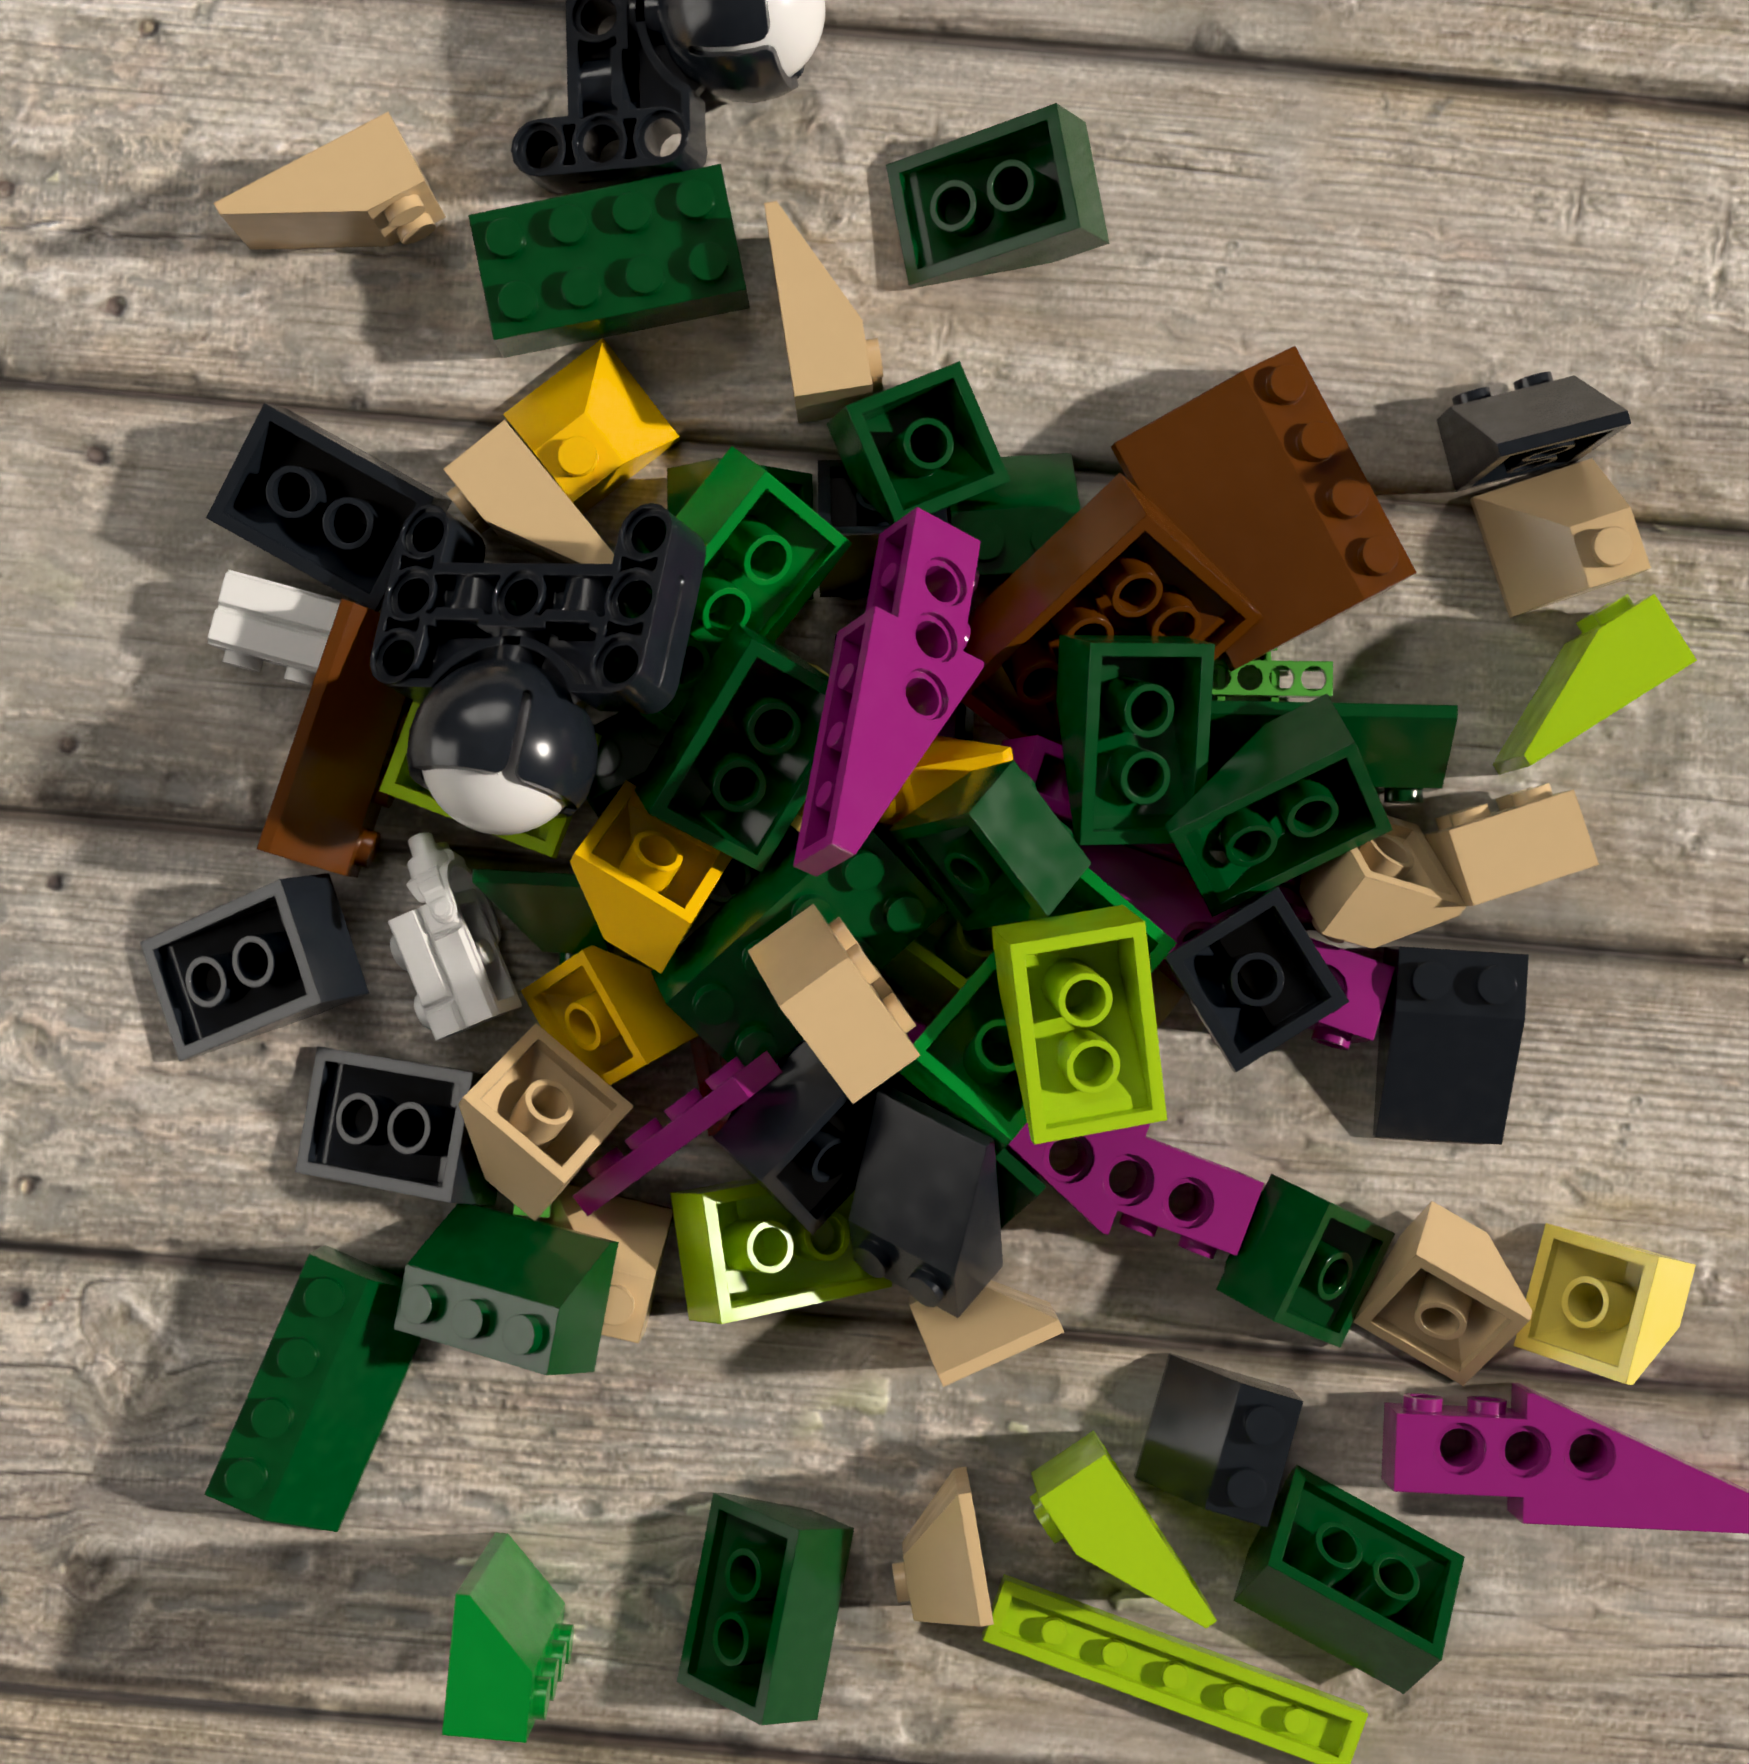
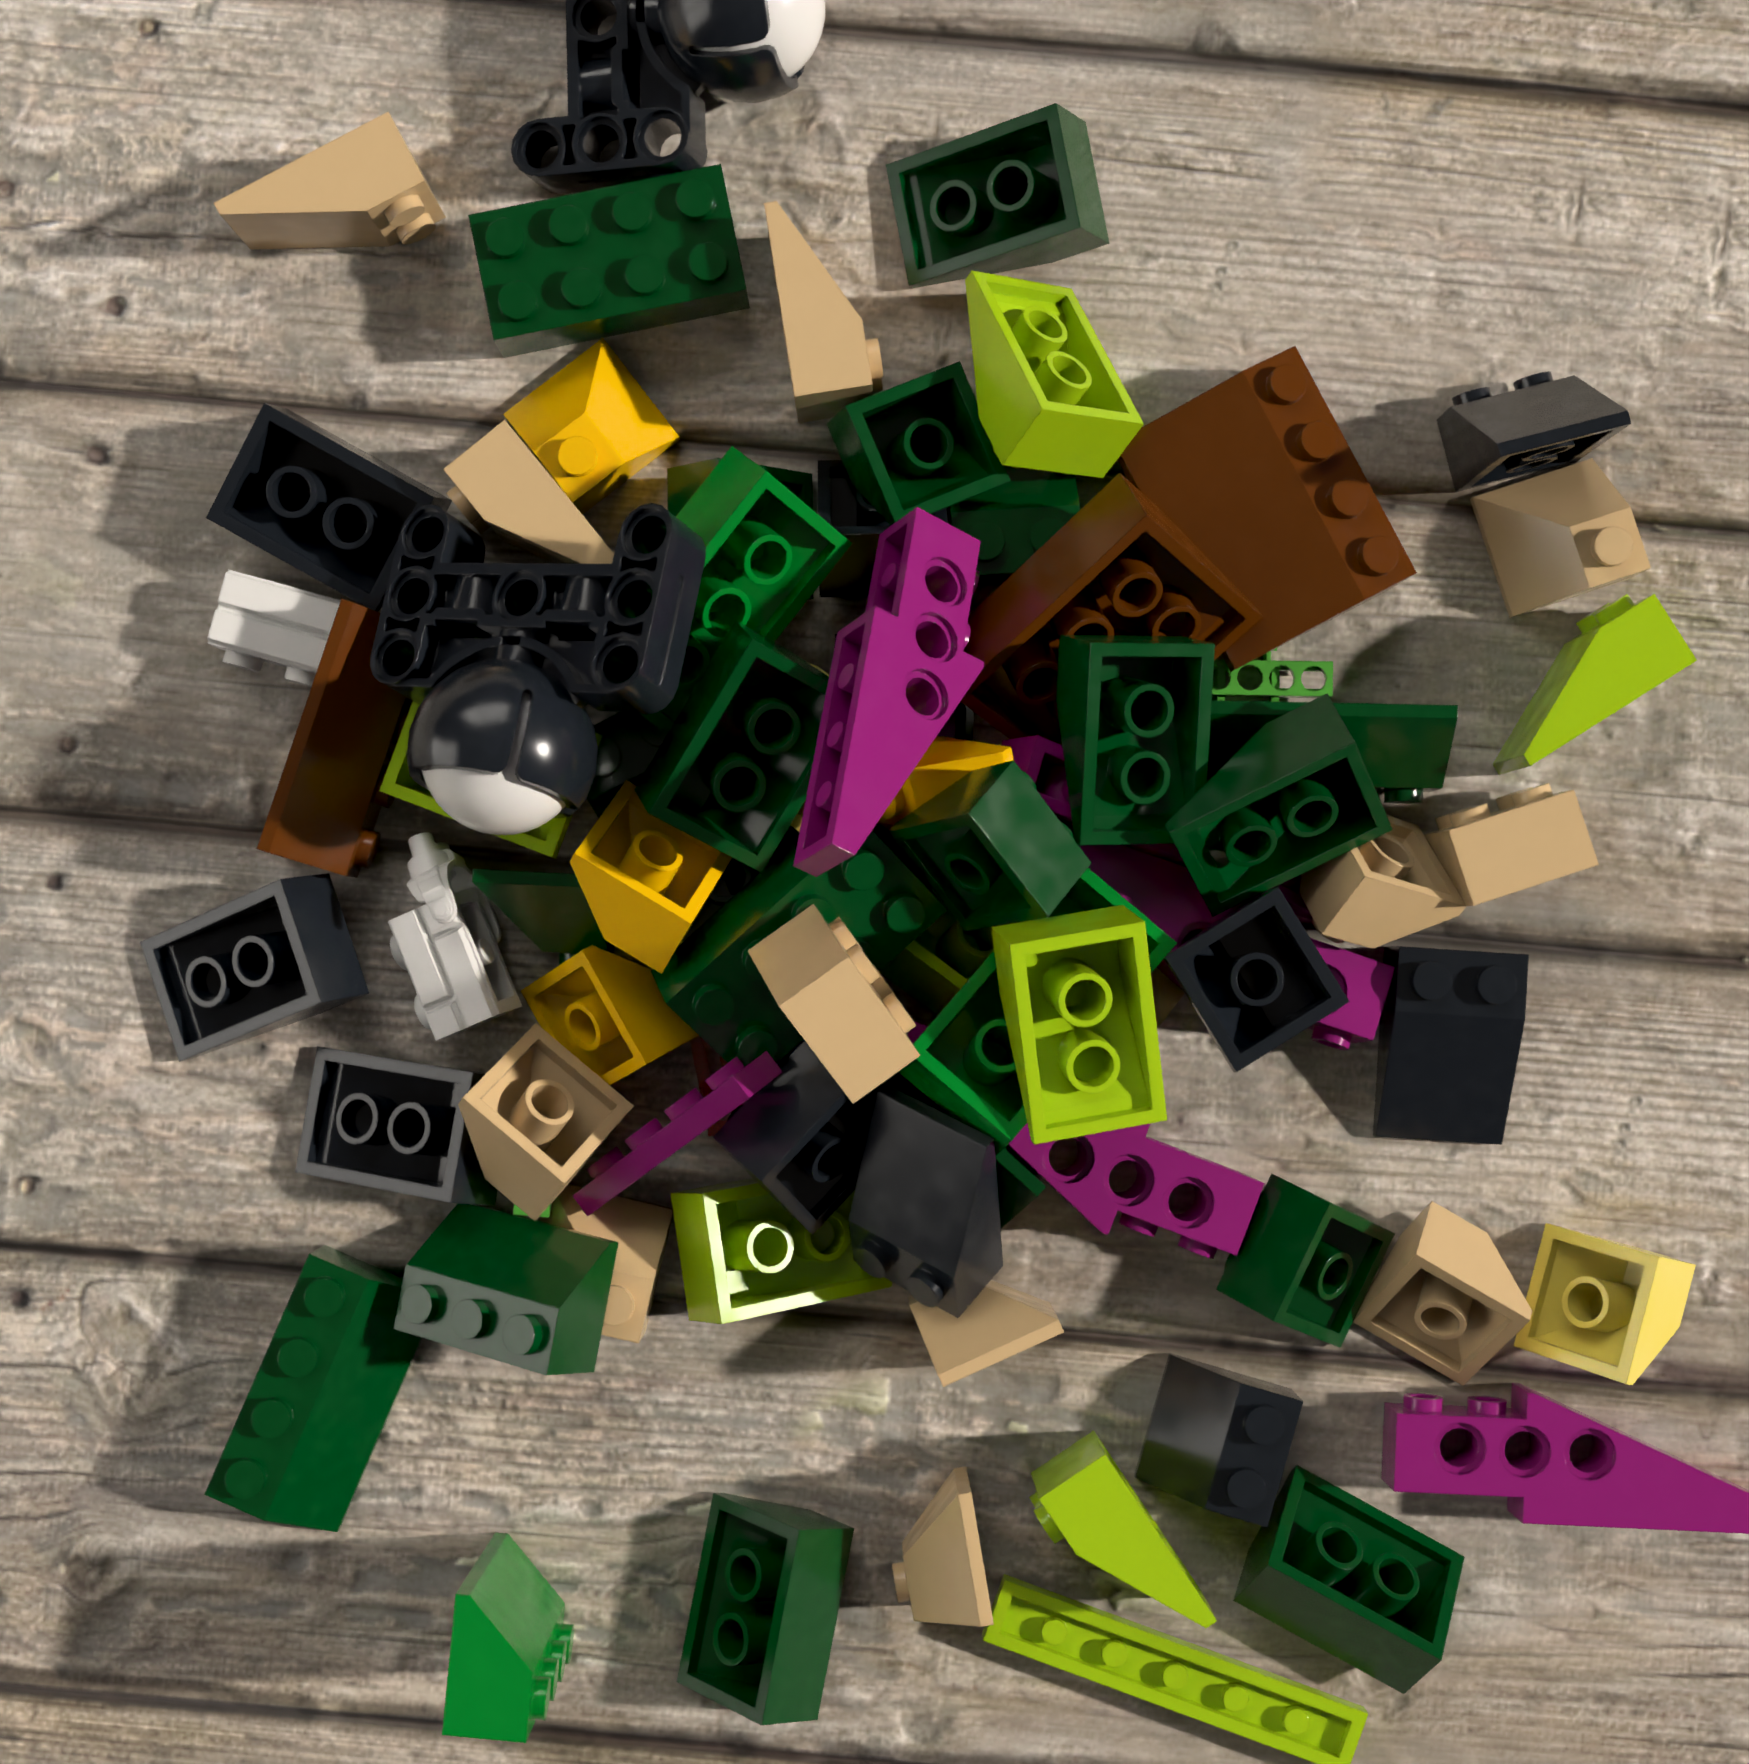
(1045, 379): none -> lime slope

